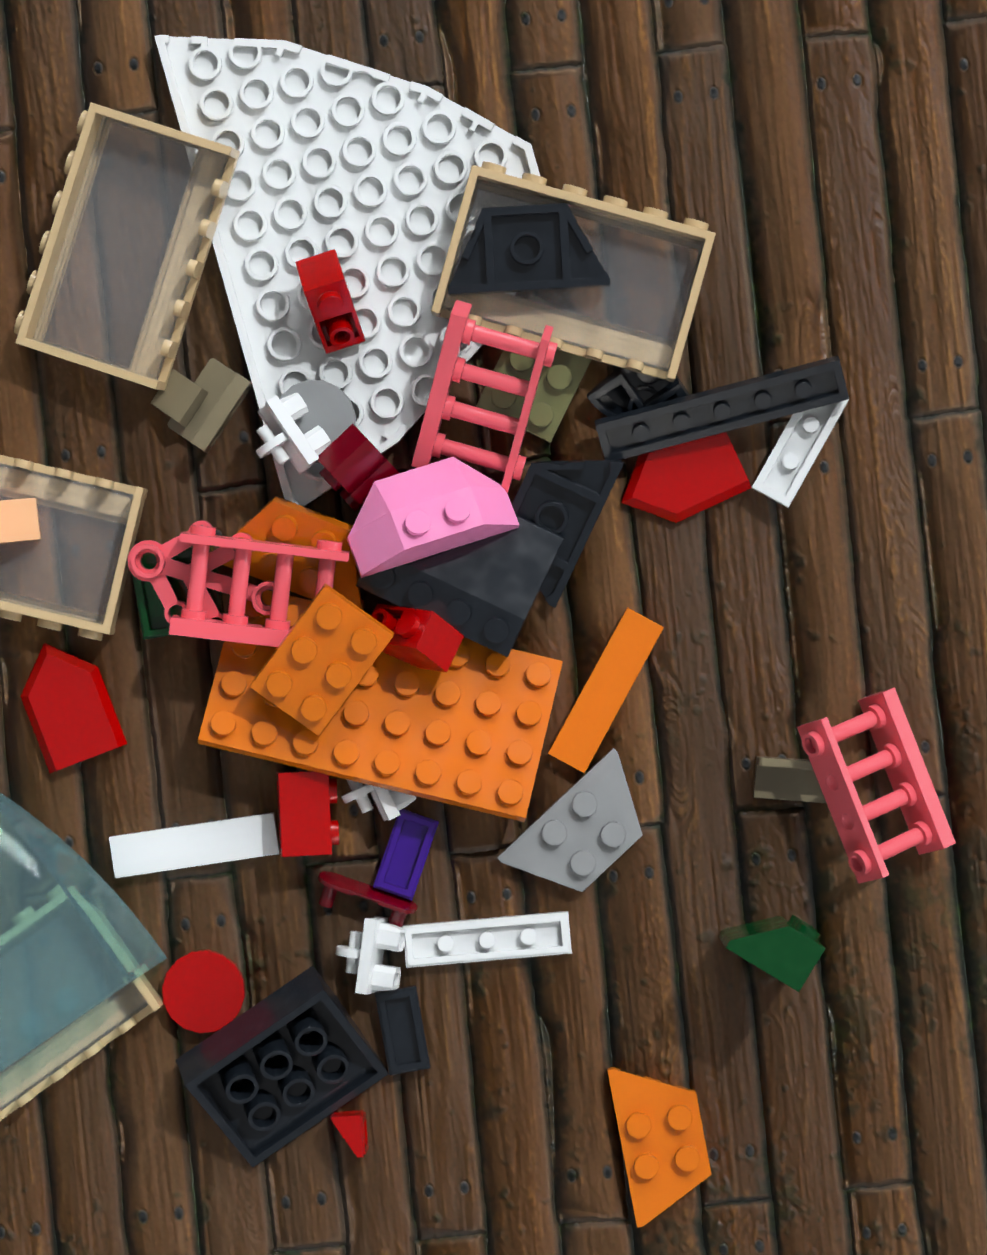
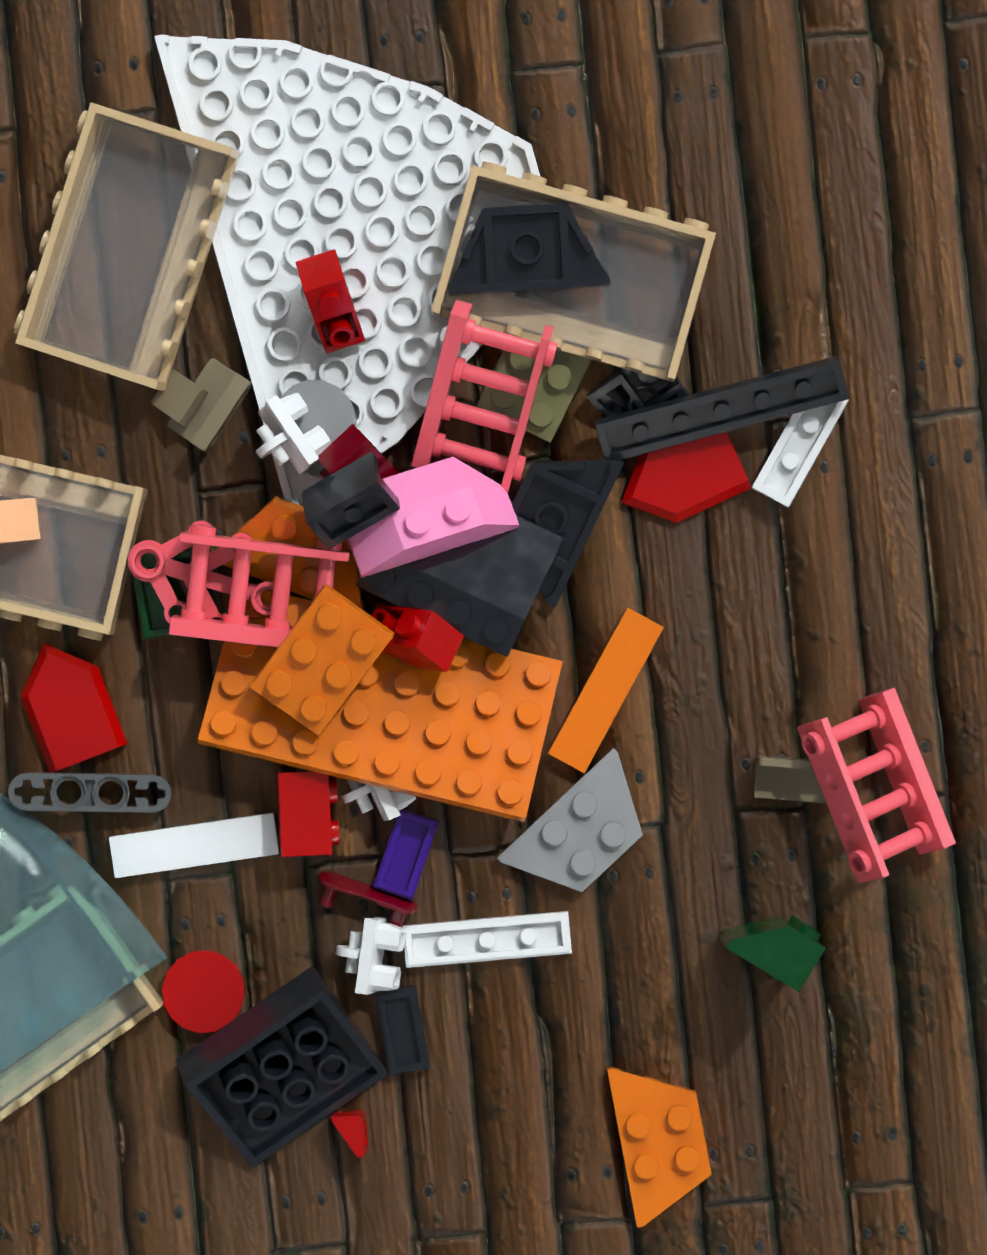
(90, 787): none -> dark grey beam
(348, 501): none -> black panel

